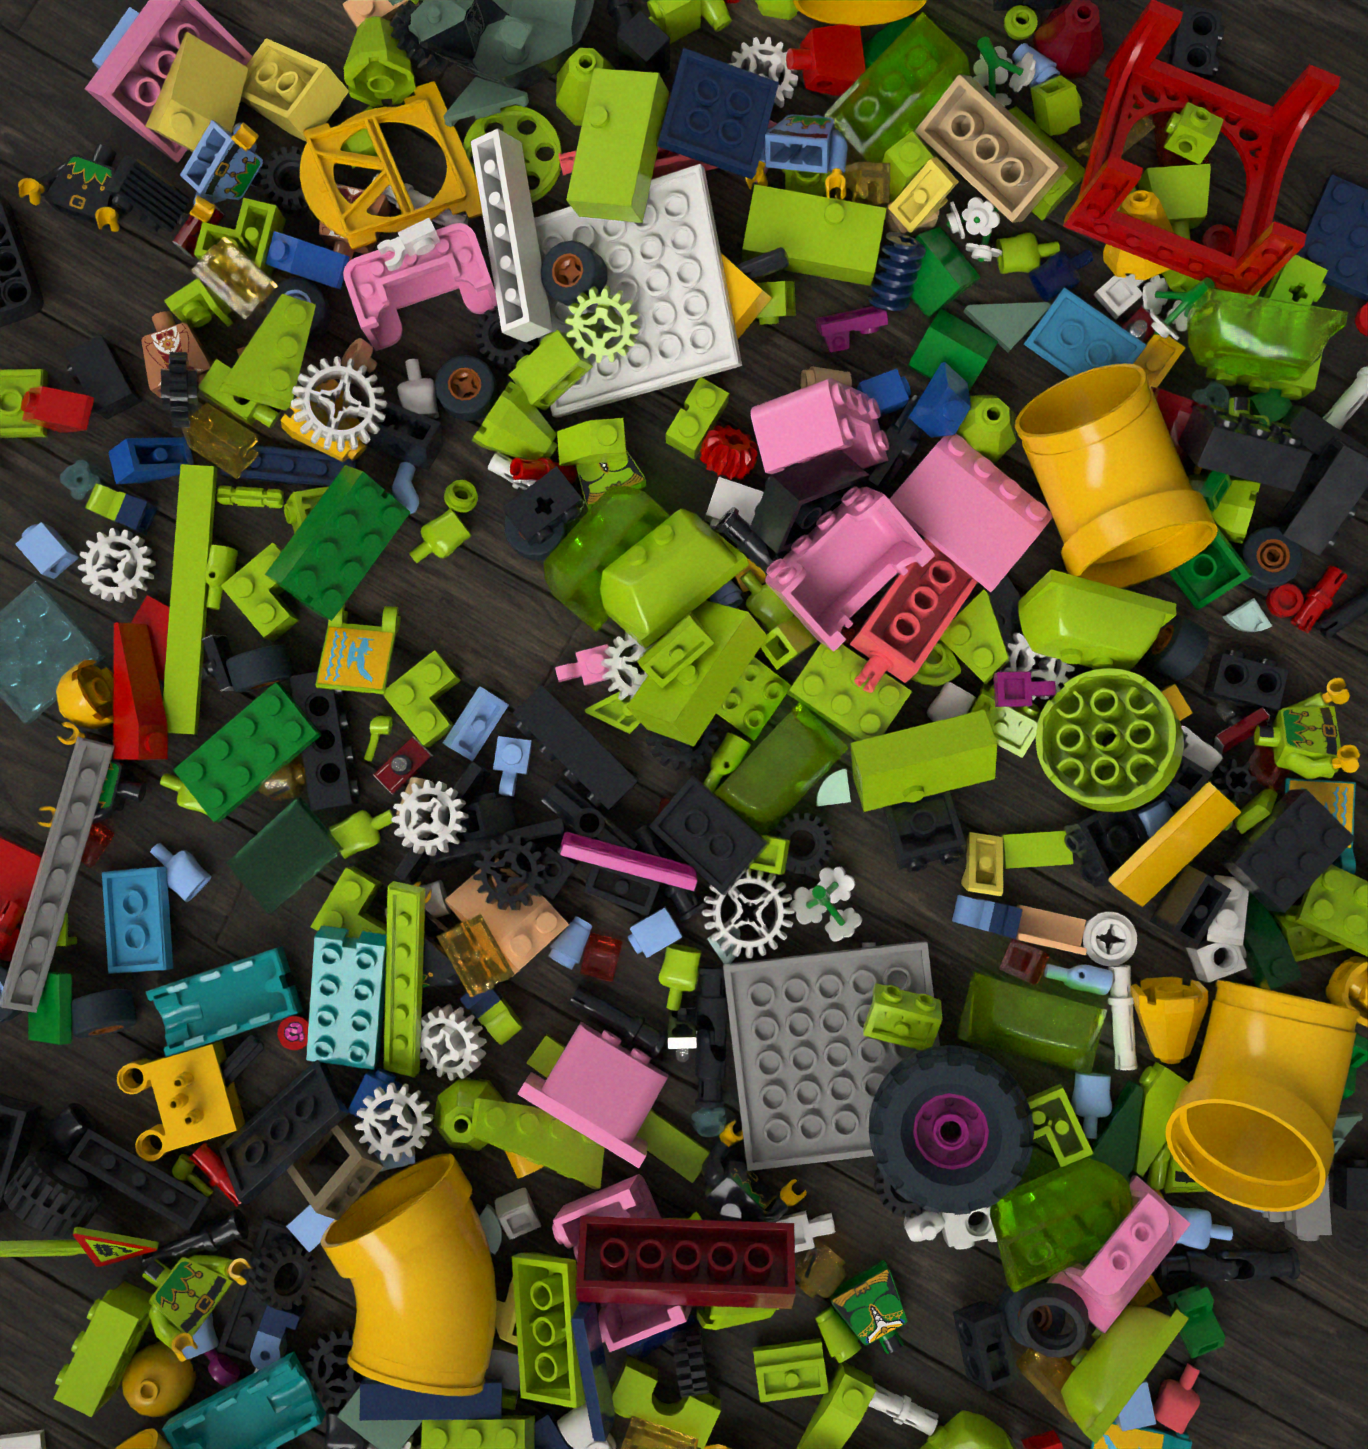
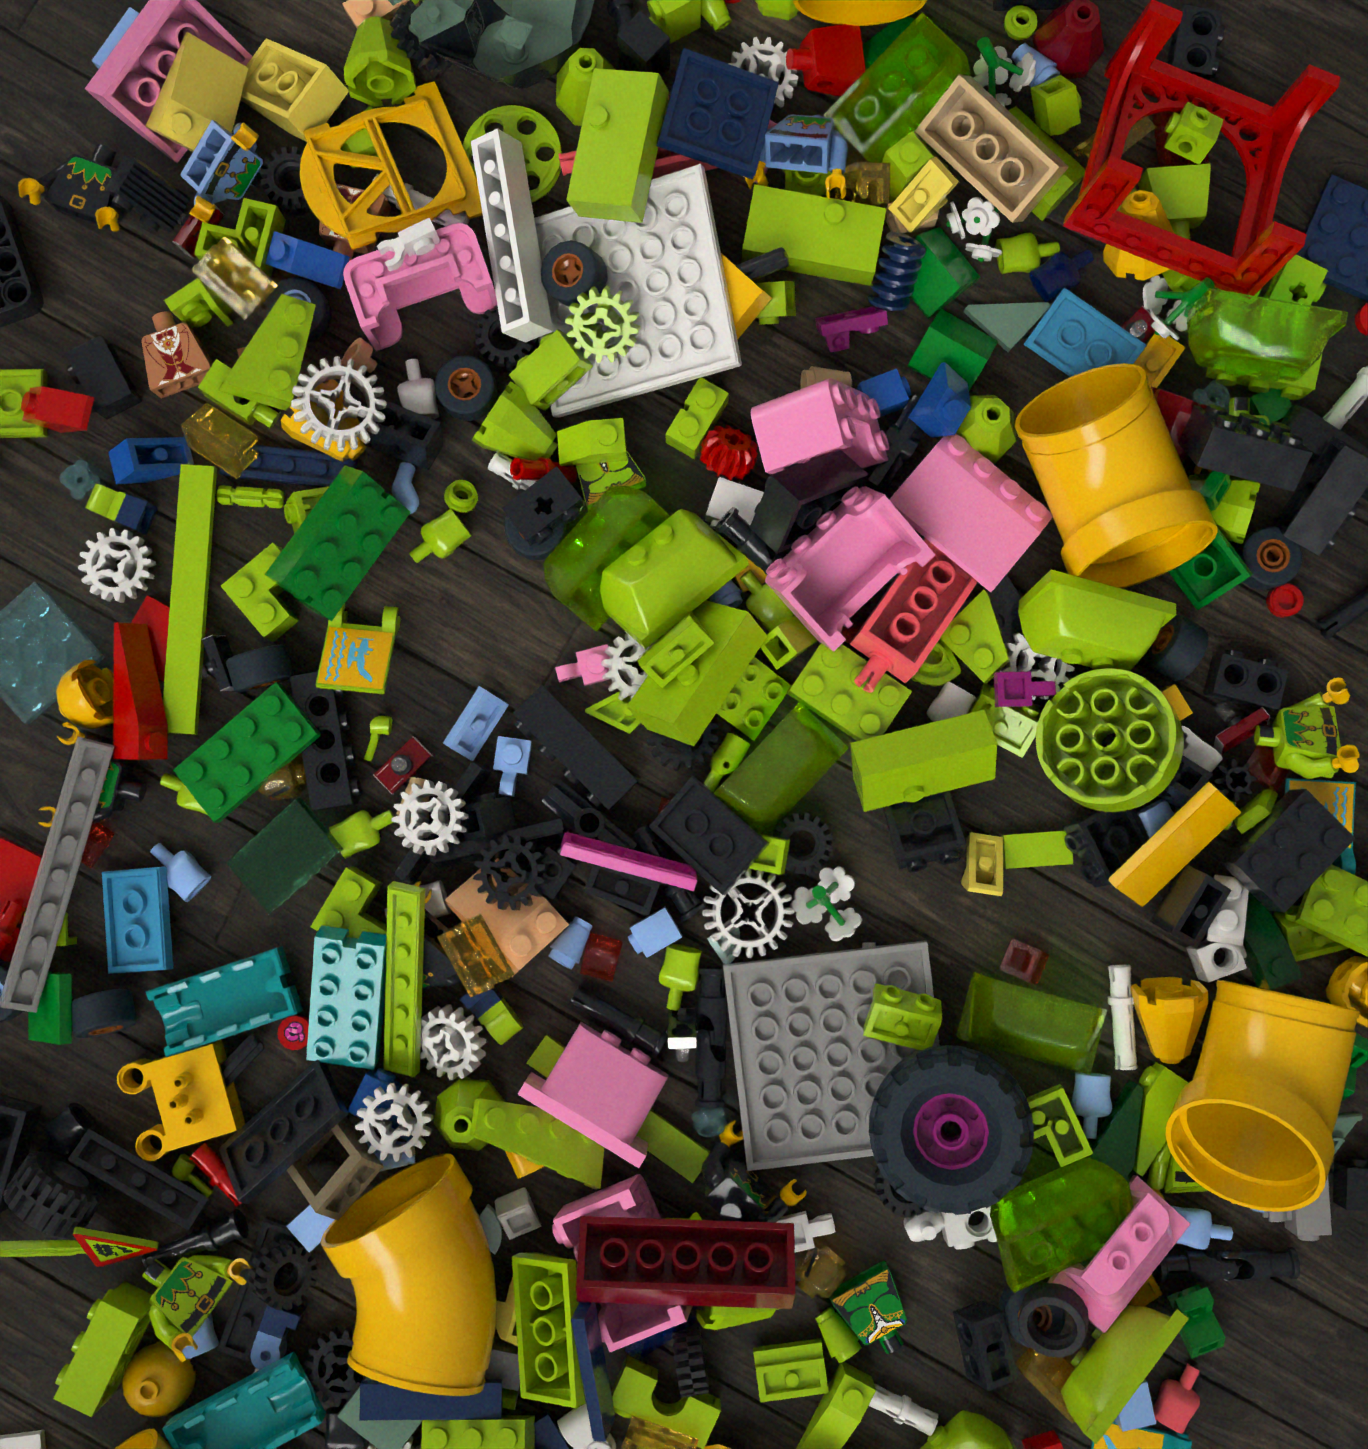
(46, 550): light blue brick -> none
(179, 389): black gear -> none
(219, 569): lime piece -> none
(222, 1368): magenta piece -> none
(416, 695): lime brick -> none
(482, 100): sand green tile -> none
(834, 789): light aqua tile -> none
(987, 916): leg -> none
(1051, 929): light nougat panel -> none
(1082, 978): piece -> none
(1117, 952): white gear -> none
(1119, 294): white plate -> none
(1219, 238): red tile -> none
(1248, 617): light aqua tile -> none
(1319, 599): red pin -> none

